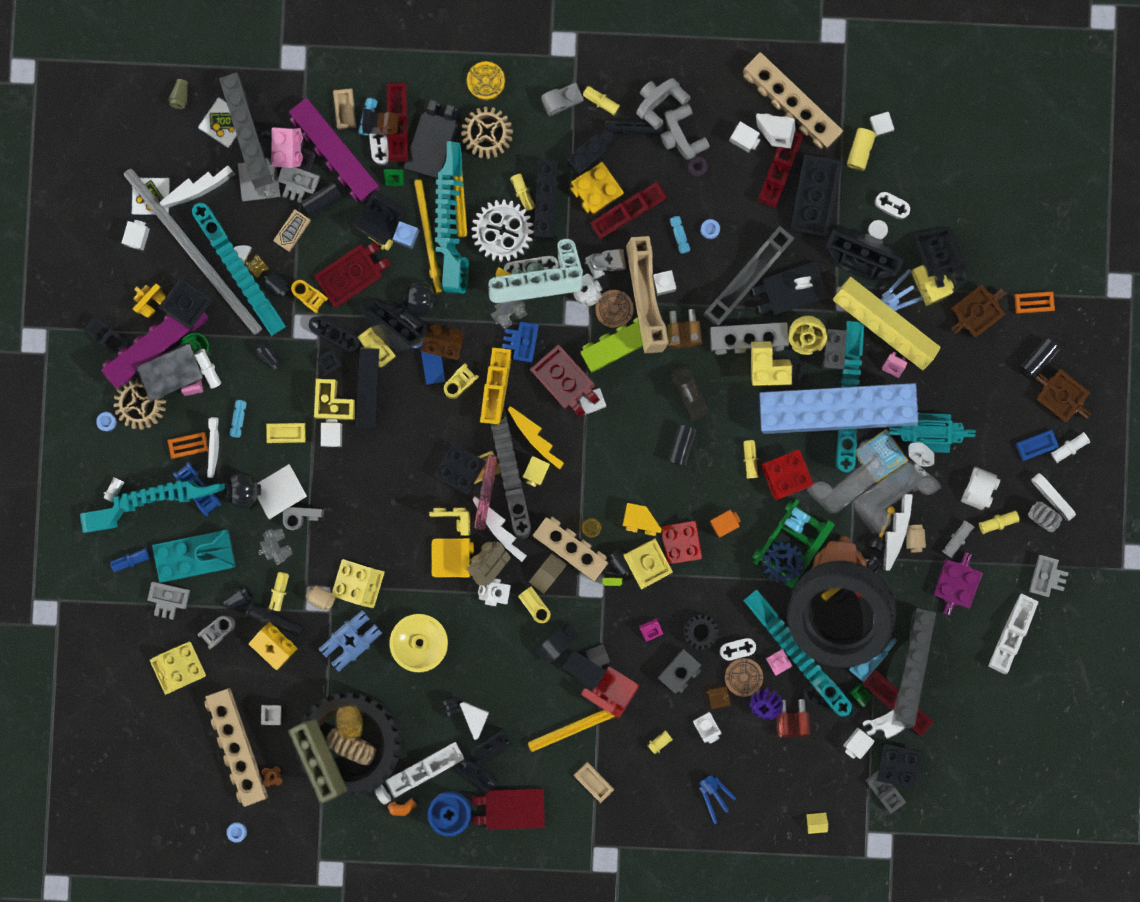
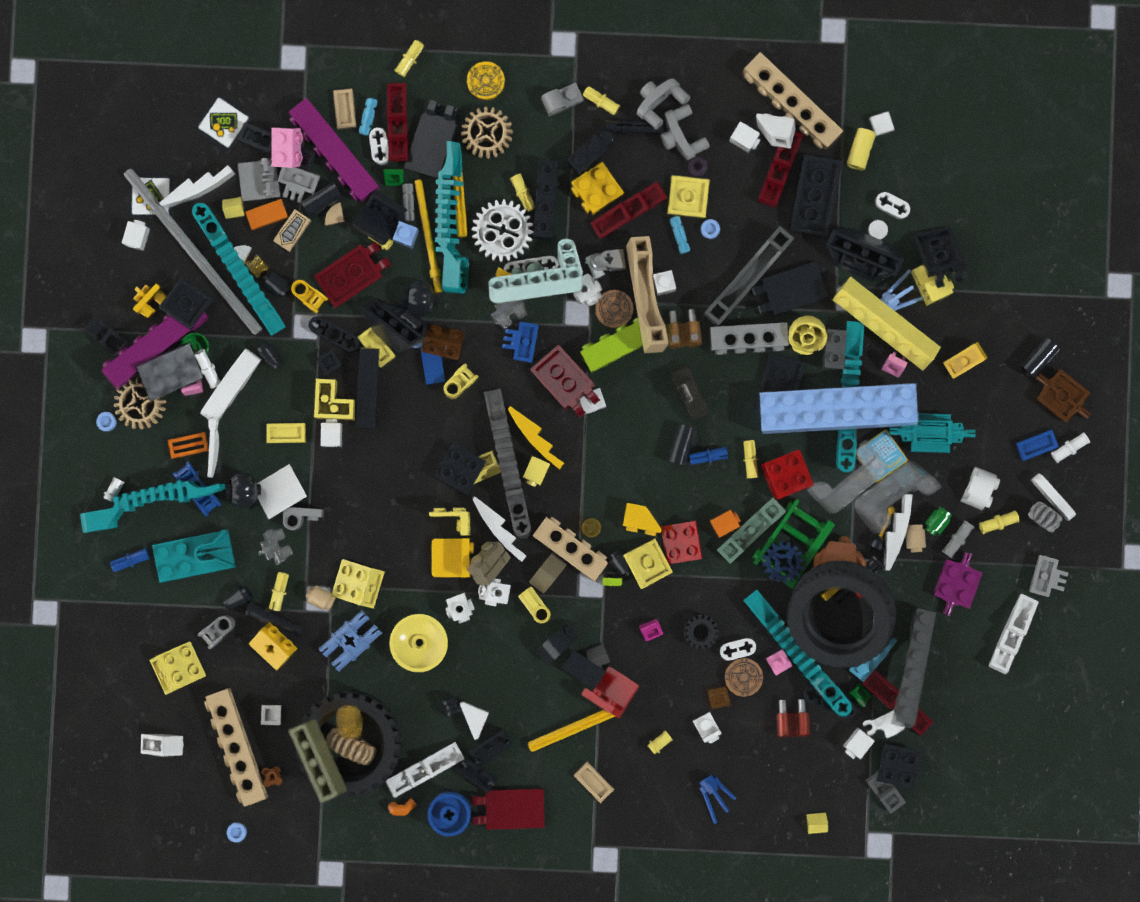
(161, 744): none -> white slope
(168, 598): light grey hinge -> none
(178, 97): olive cone -> none
(231, 385): none -> white slope
(233, 207): none -> light yellow slope
(238, 417): medium azure axle -> none
(245, 130): dark grey arch -> none
(266, 214): none -> orange tile
(334, 215): none -> tan tile
(379, 122): leg -> none
(382, 794): white tile -> none
(408, 201): none -> light grey axle
(409, 58): none -> light yellow axle
(452, 608): none -> white brick
(485, 494): clear pink axle -> none
(496, 386): yellow slope -> none
(683, 660): dark grey brick -> none
(688, 196): none -> light yellow tile
(708, 455): none -> blue axle
(751, 530): none -> sand green slope
(766, 704): dark purple gear -> none
(768, 371): light yellow brick -> none
(797, 520): medium azure wheel -> none
(803, 283): white bush -> none
(921, 454): white beam -> none
(937, 521): none -> green brick
(965, 360): none -> yellow plate
(978, 311): reddish brown plate -> none
(1032, 310): orange tile -> none

